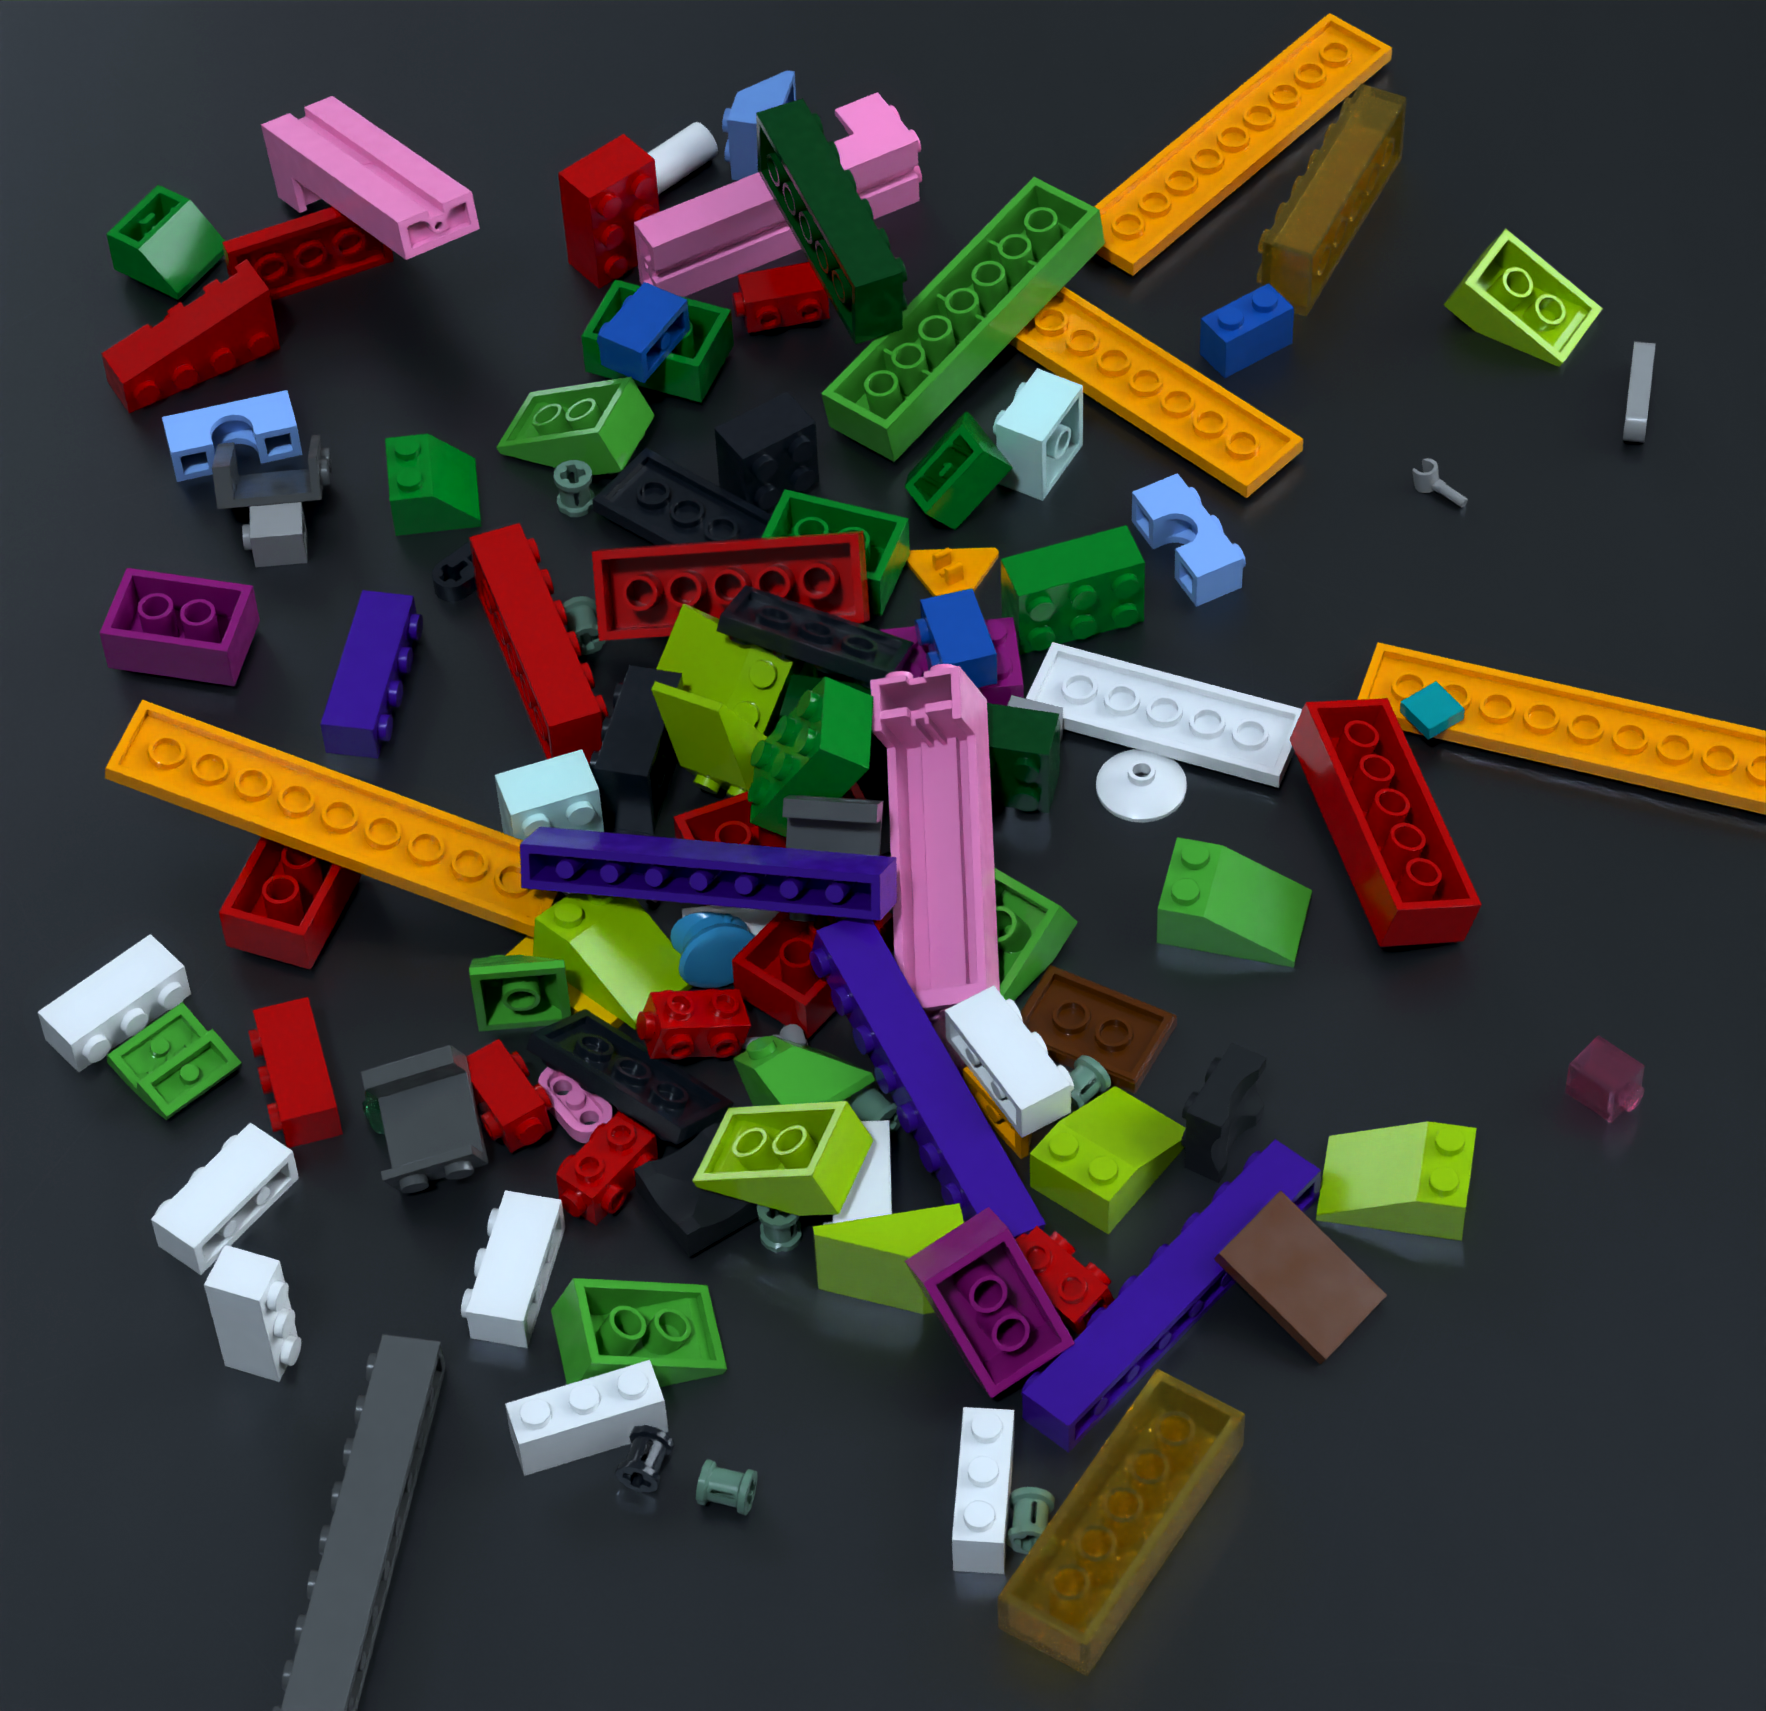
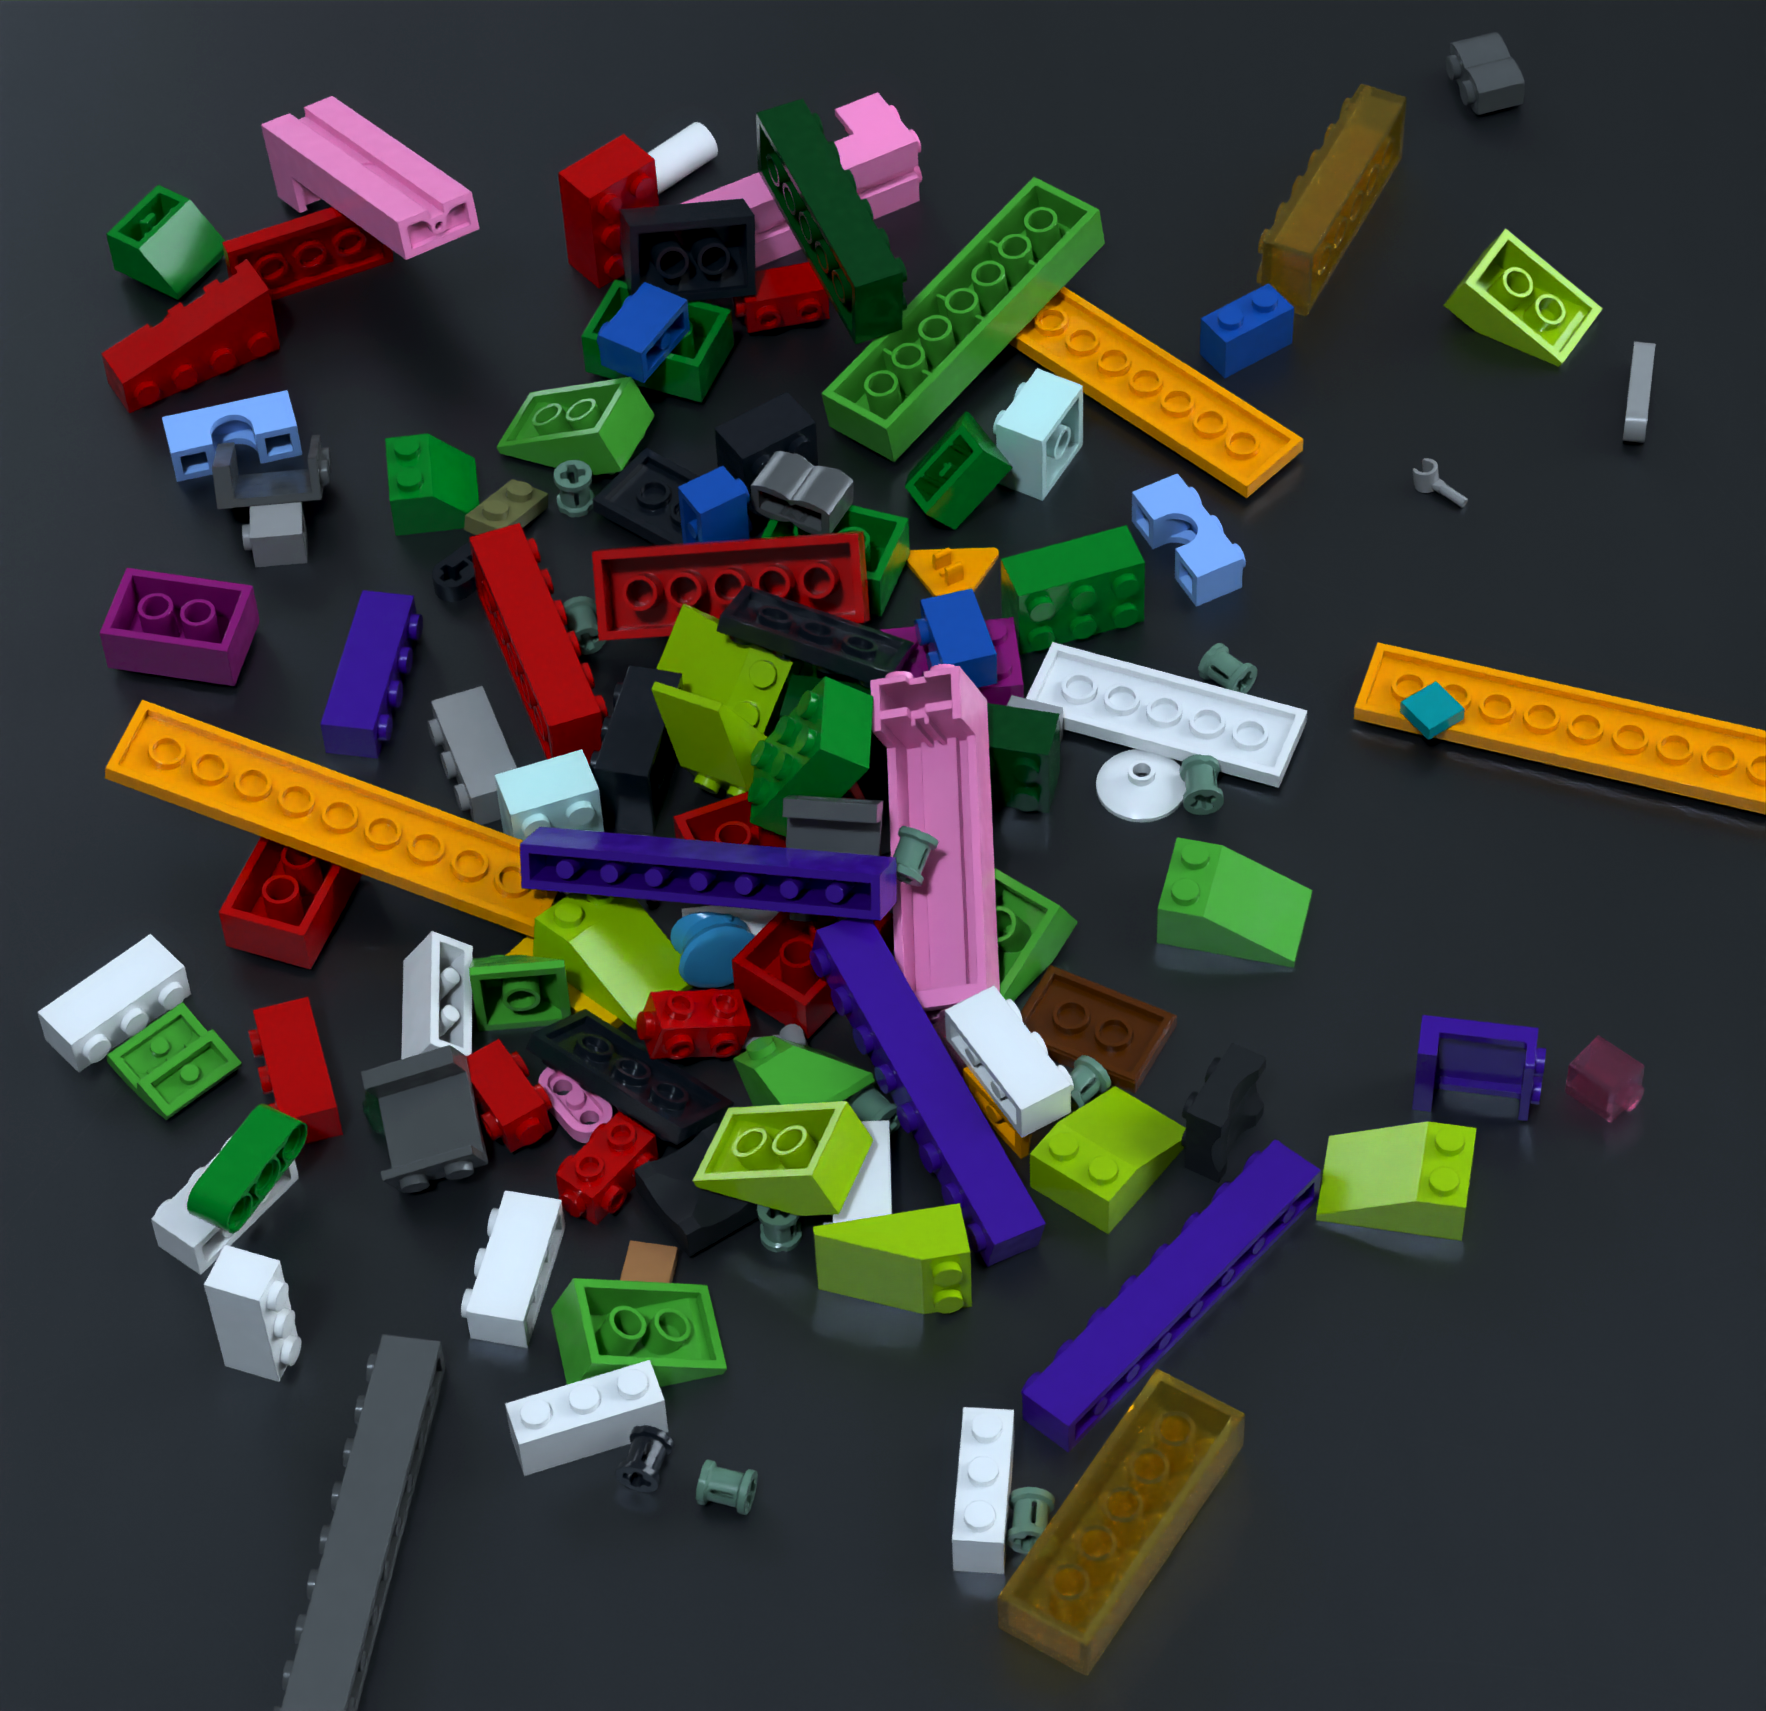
(247, 1168): none -> green beam
(437, 996): none -> white brick
(472, 750): none -> light grey brick
(509, 505): none -> olive plate
(650, 1262): none -> medium nougat tile
(690, 249): none -> black slope
(714, 508): none -> blue brick
(741, 120): medium blue slope -> none
(802, 493): none -> dark grey brick
(912, 854): none -> sand green bush
(990, 1302): magenta brick -> none
(1069, 1285): red brick -> none
(1202, 790): none -> sand green bush
(1227, 670): none -> sand green bush
(1235, 140): light orange plate -> none
(1300, 1277): reddish brown tile -> none
(1384, 822): red brick -> none
(1478, 1060): none -> dark purple panel
(1485, 73): none -> dark grey brick

